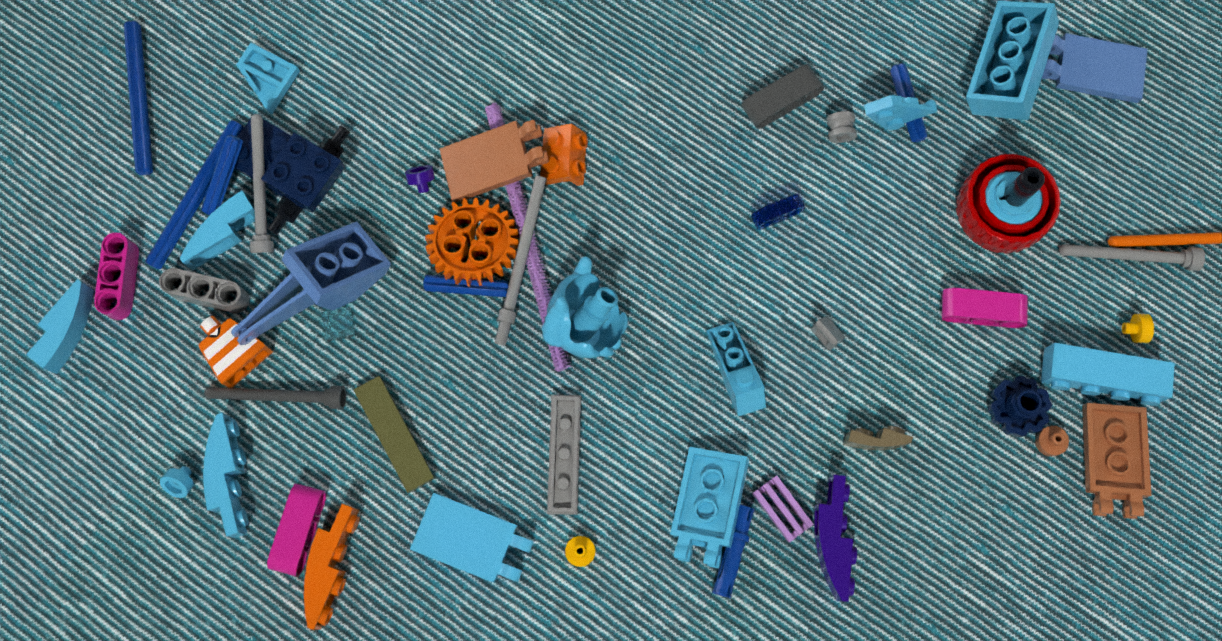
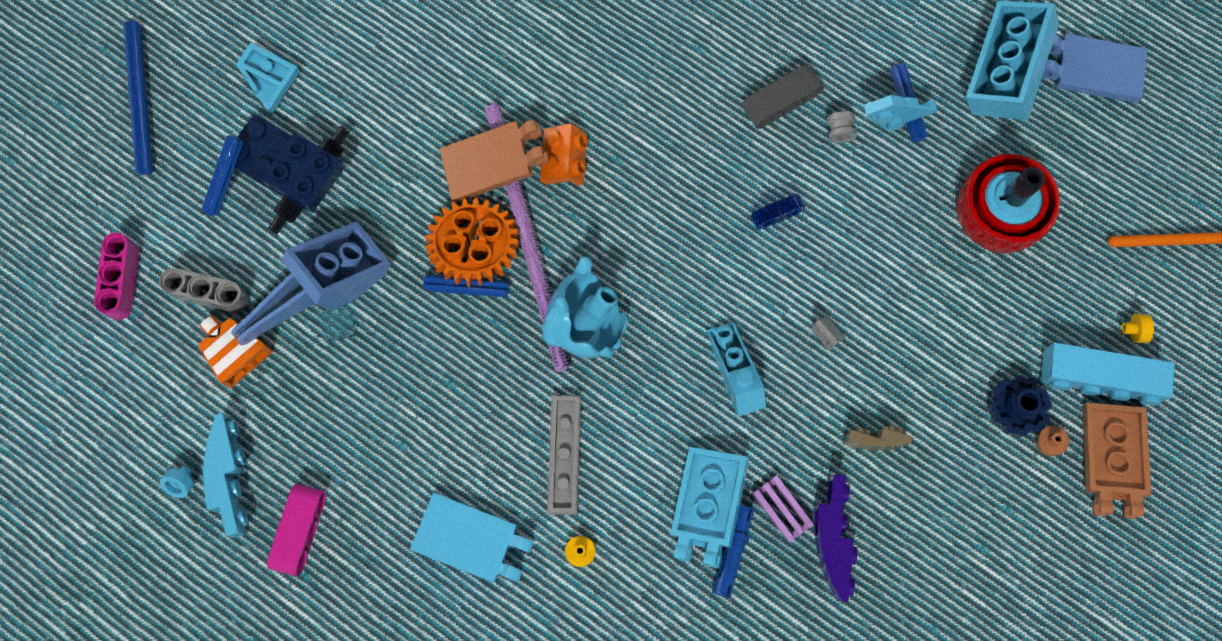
(63, 328): medium azure slope -> none
(190, 202): blue axle -> none
(219, 231): medium azure slope -> none
(261, 241): light grey piece -> none
(322, 578): orange slope -> none
(333, 397): dark grey piece -> none
(394, 434): olive tile -> none
(420, 176): dark purple tile -> none
(507, 315): light grey bar -> none
(984, 307): dark pink beam -> none
(1190, 259): light grey piece -> none

